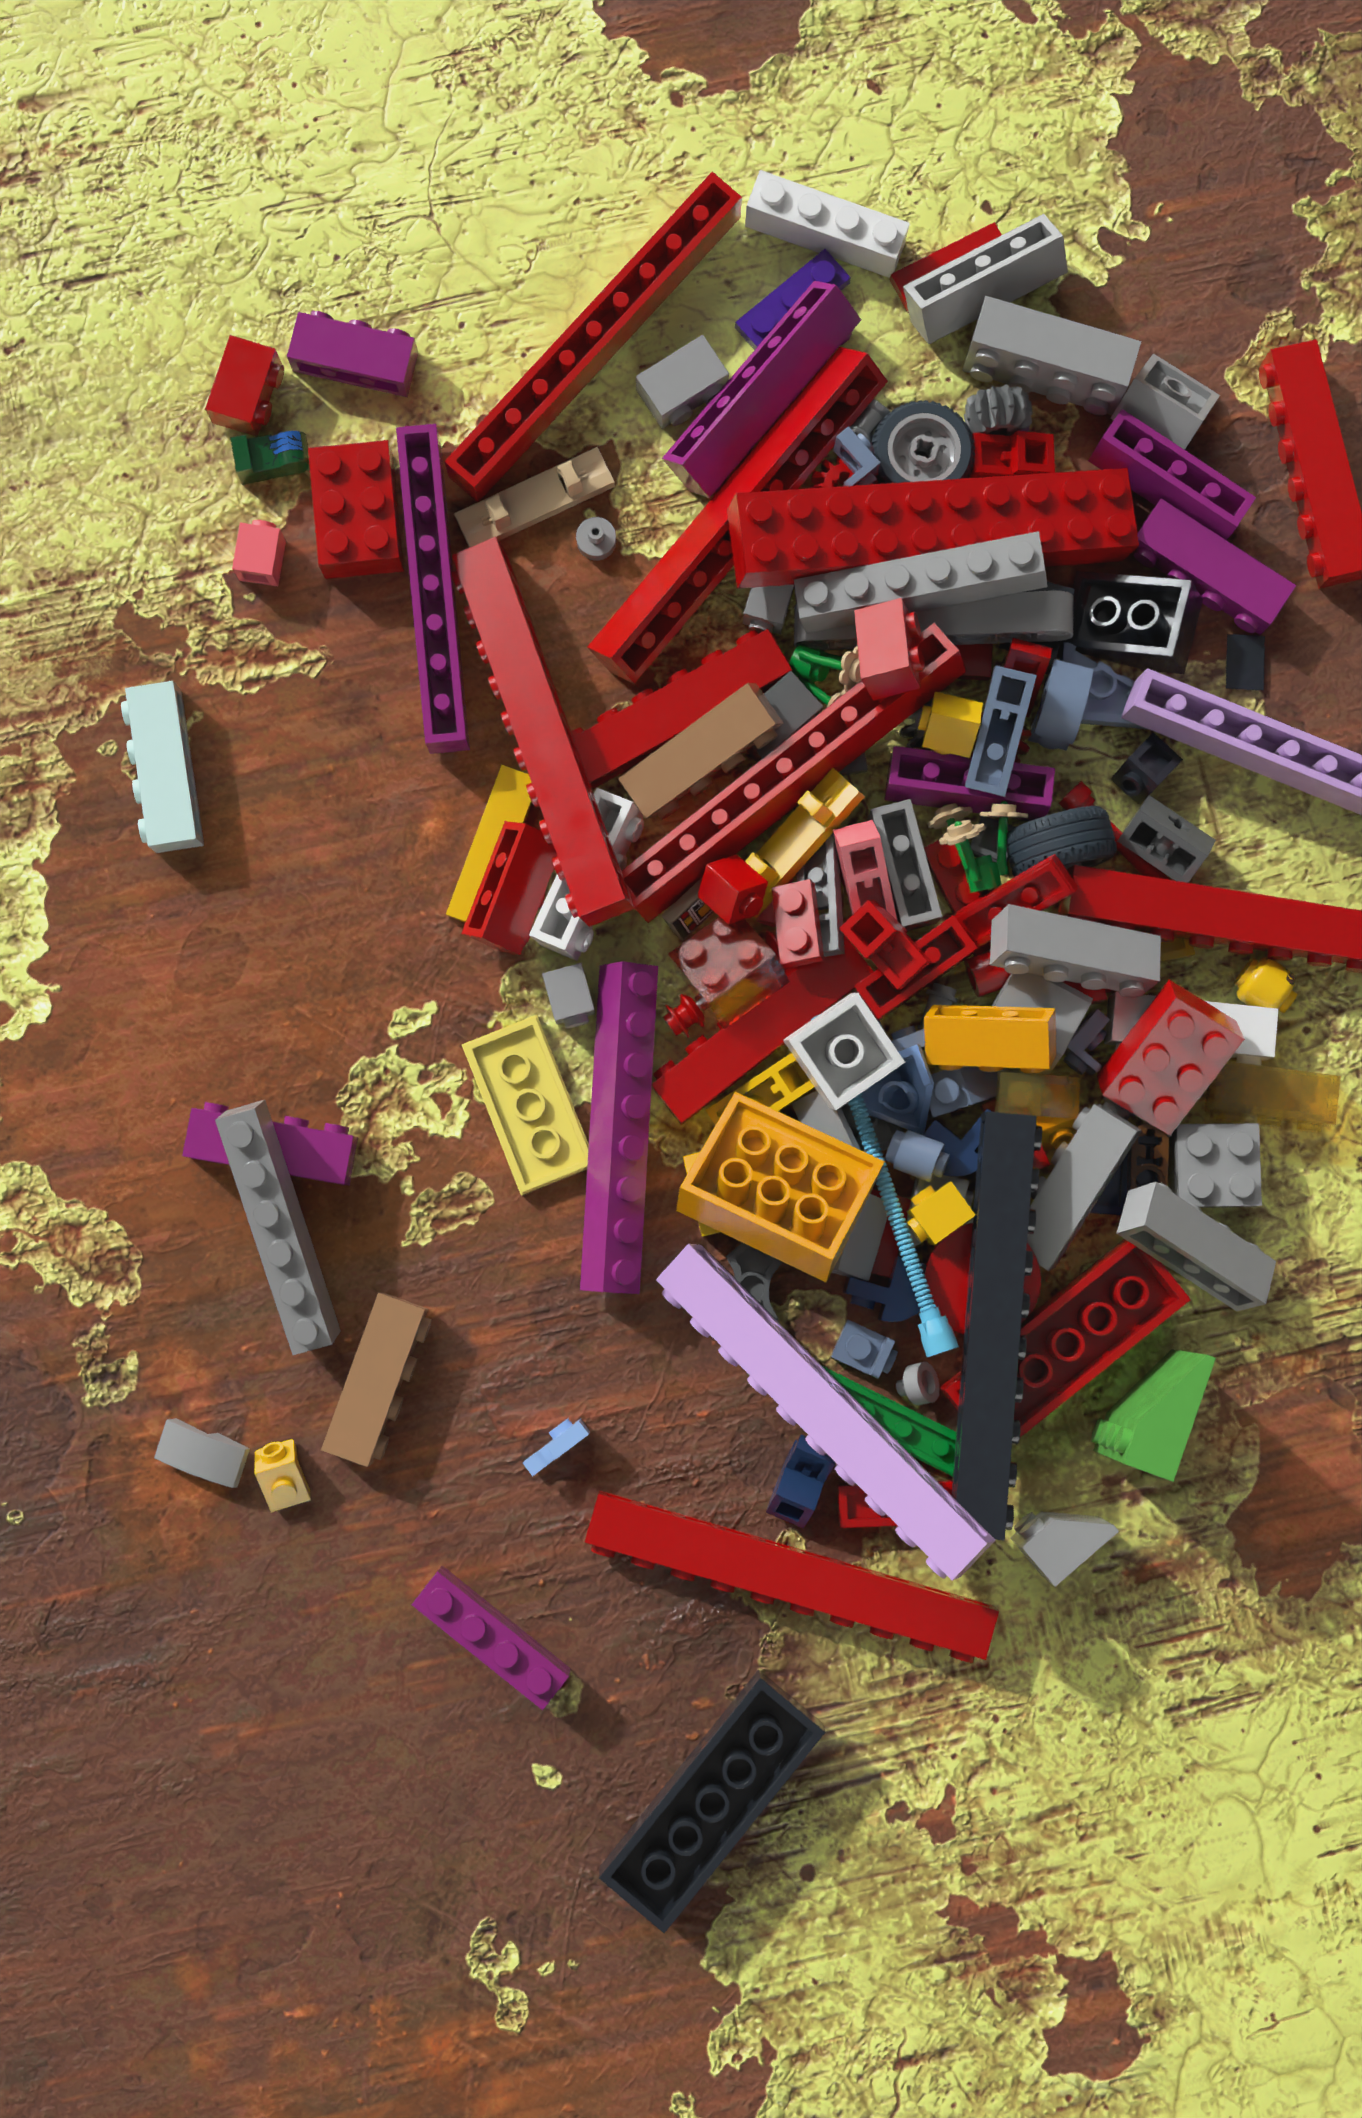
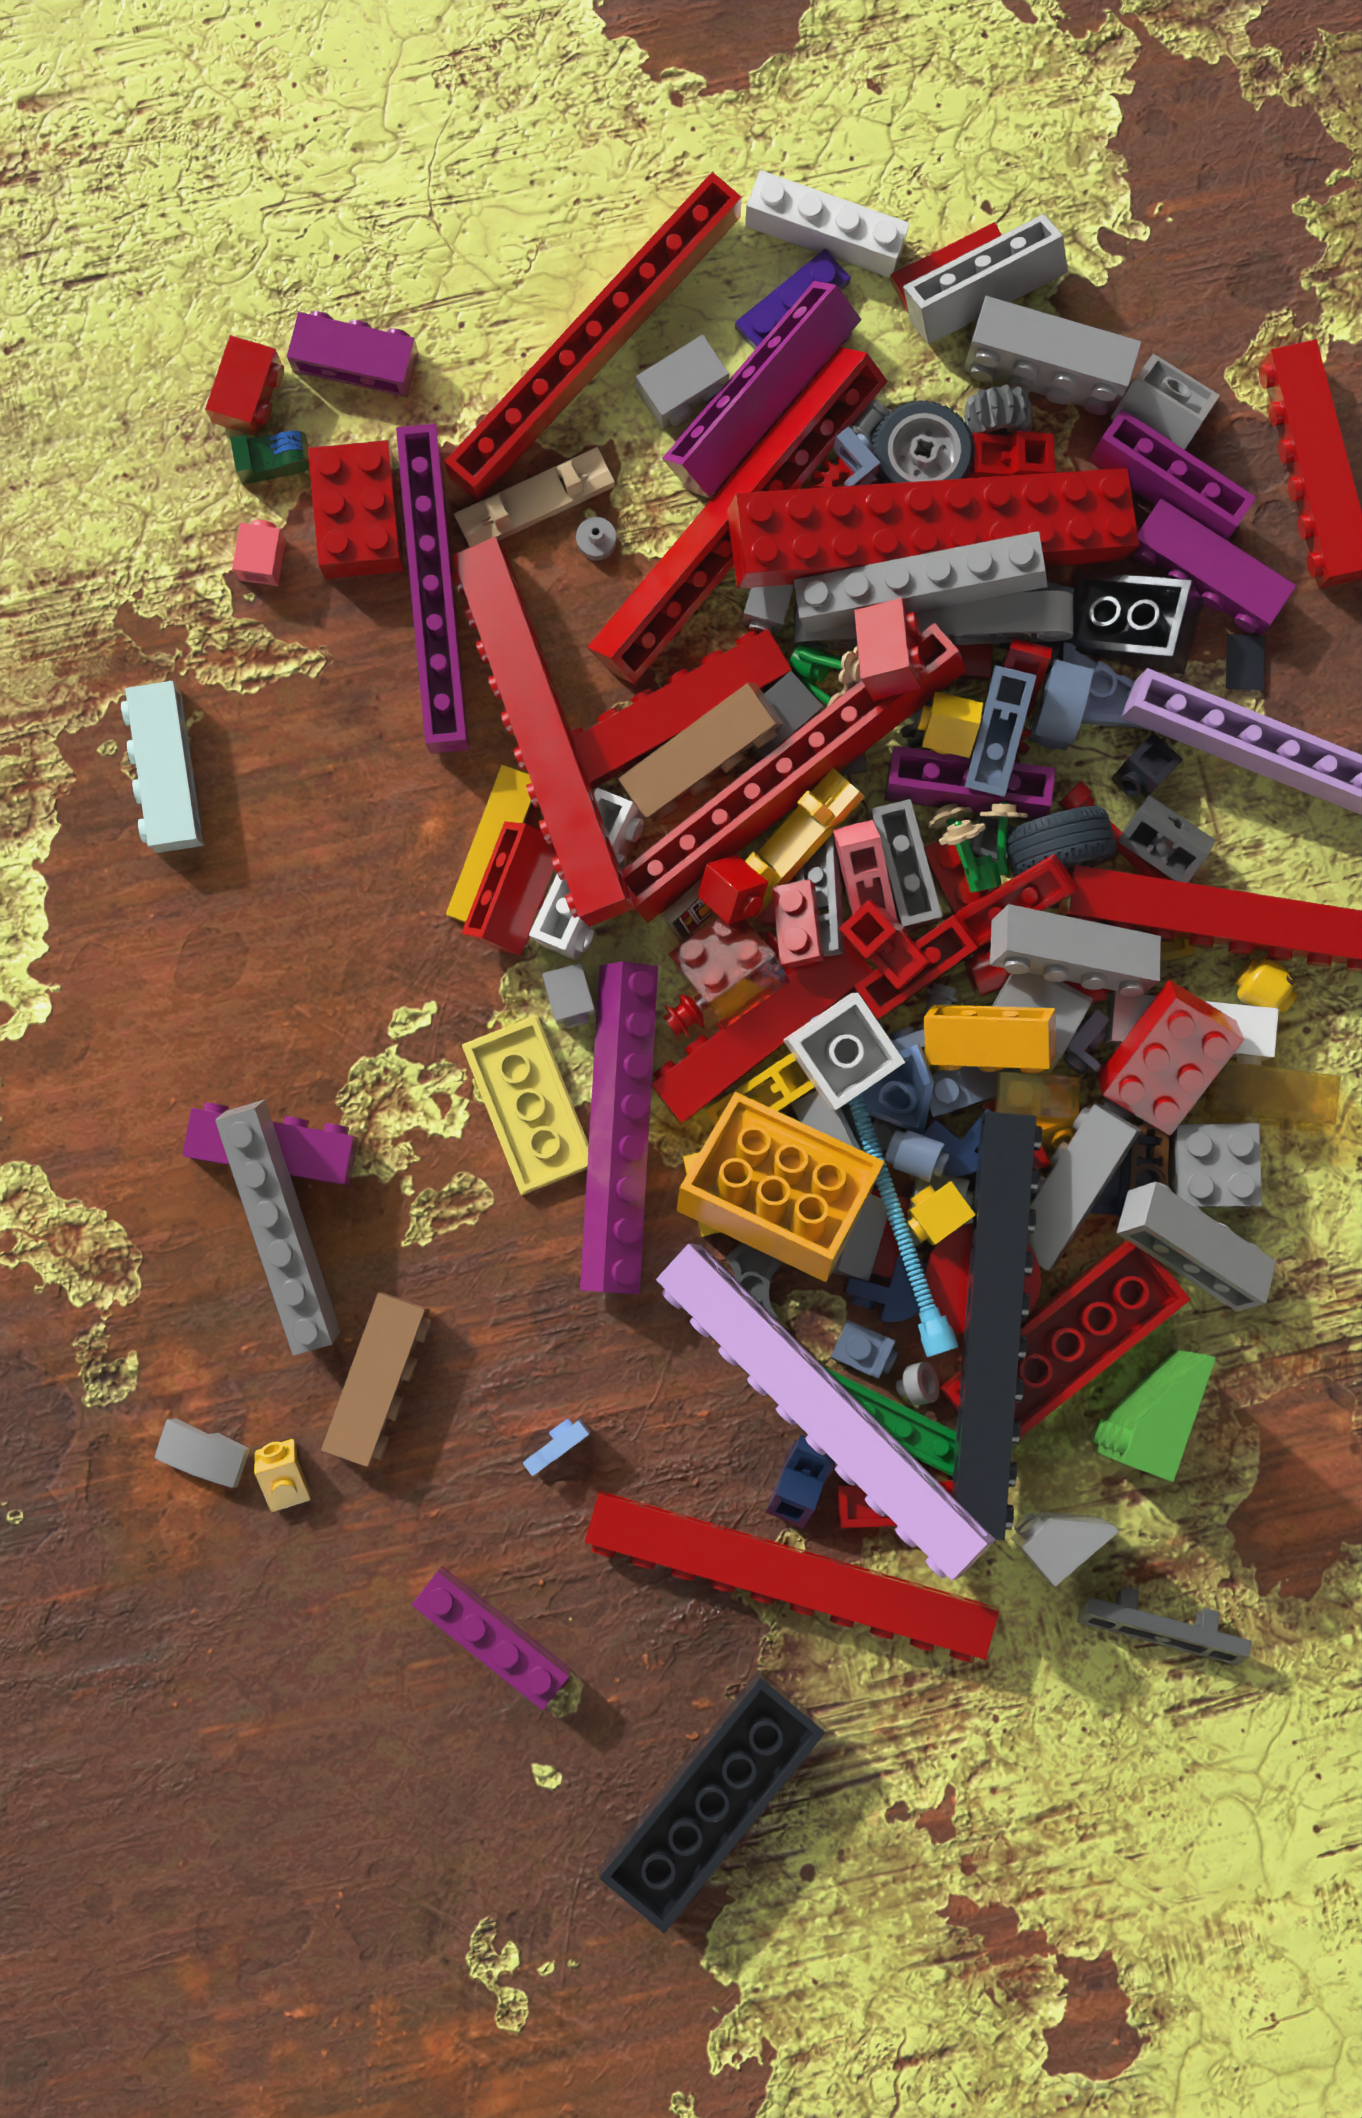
(1197, 1639): none -> dark grey hinge

